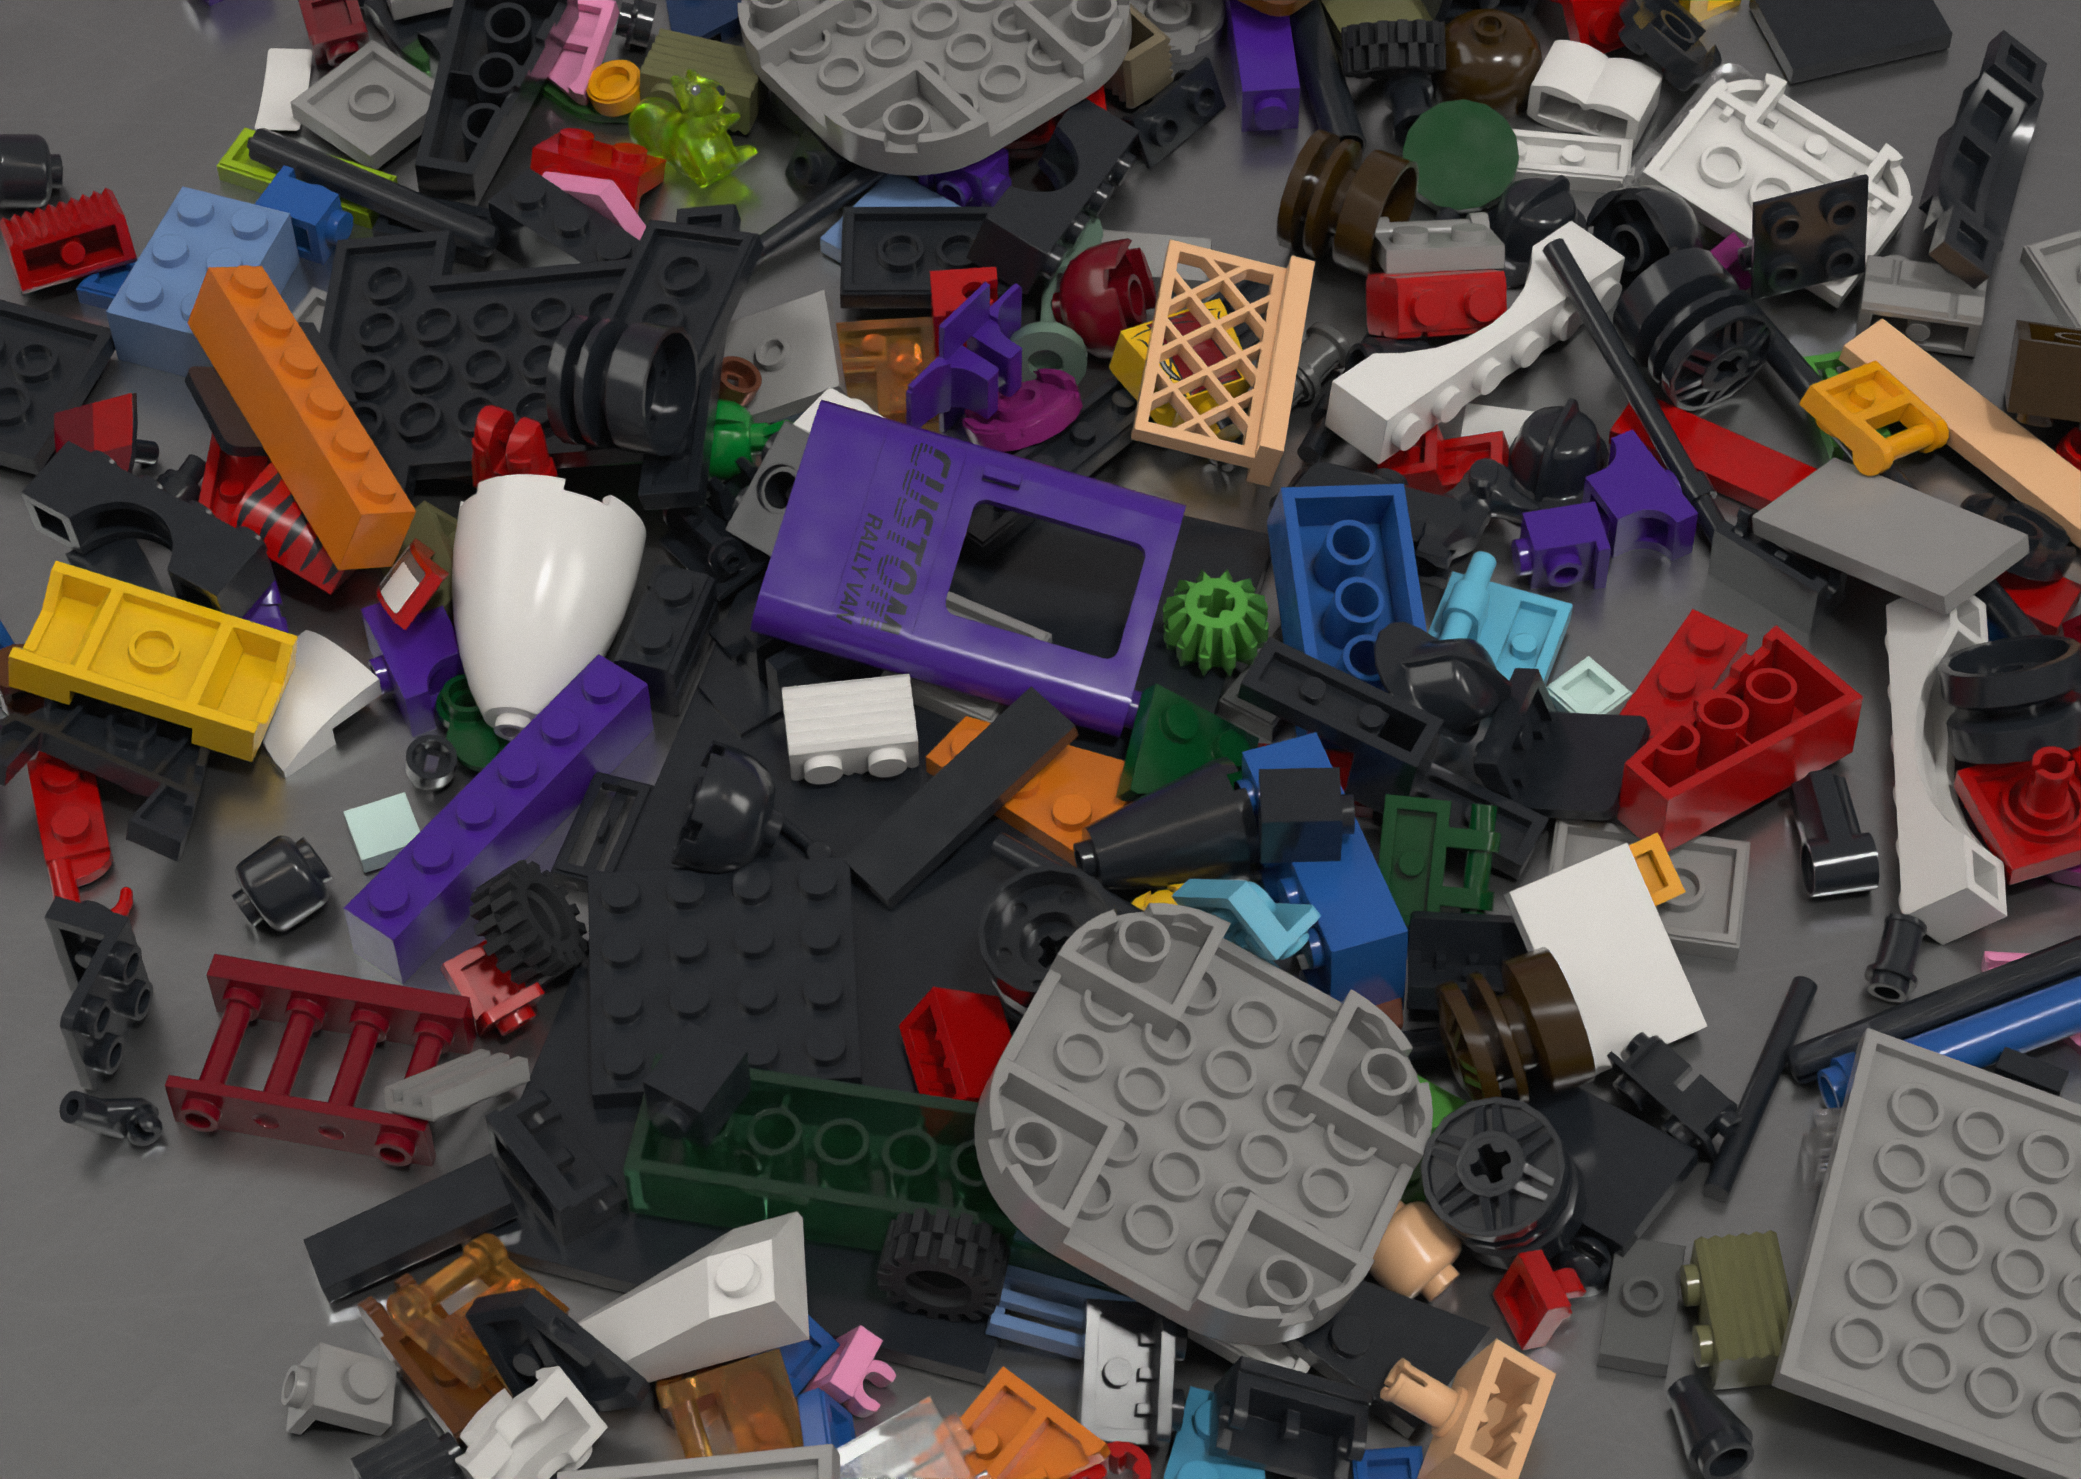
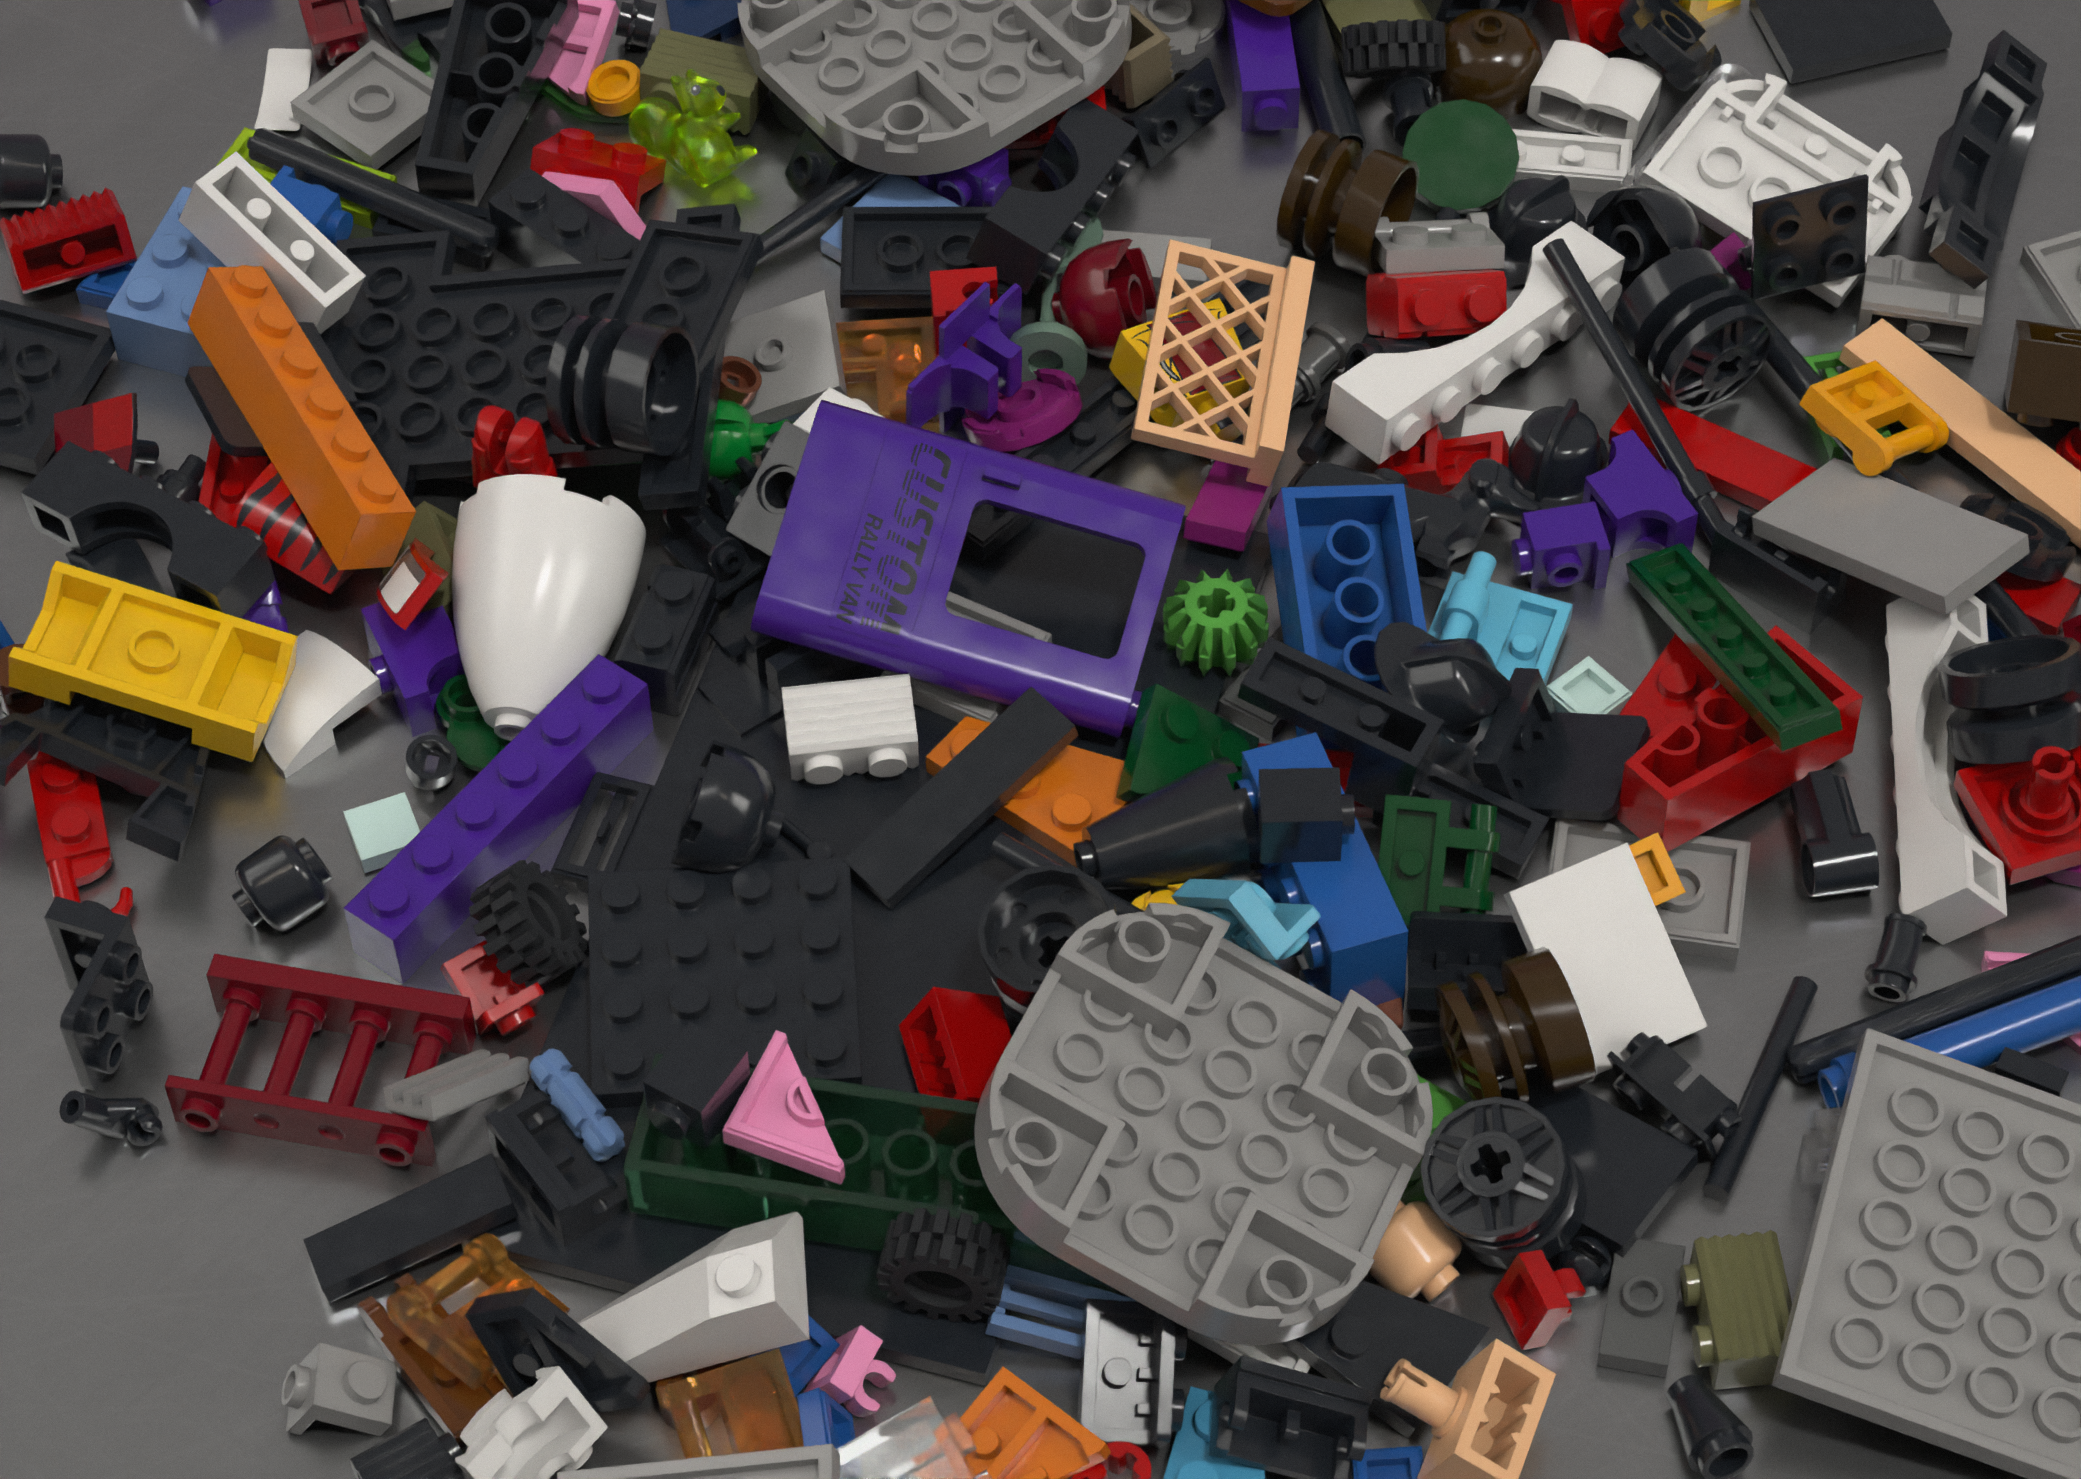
(254, 225): none -> white brick
(577, 1105): none -> medium blue axle
(781, 1117): none -> bright pink tile
(1226, 508): none -> magenta tile
(1734, 647): none -> dark green tile

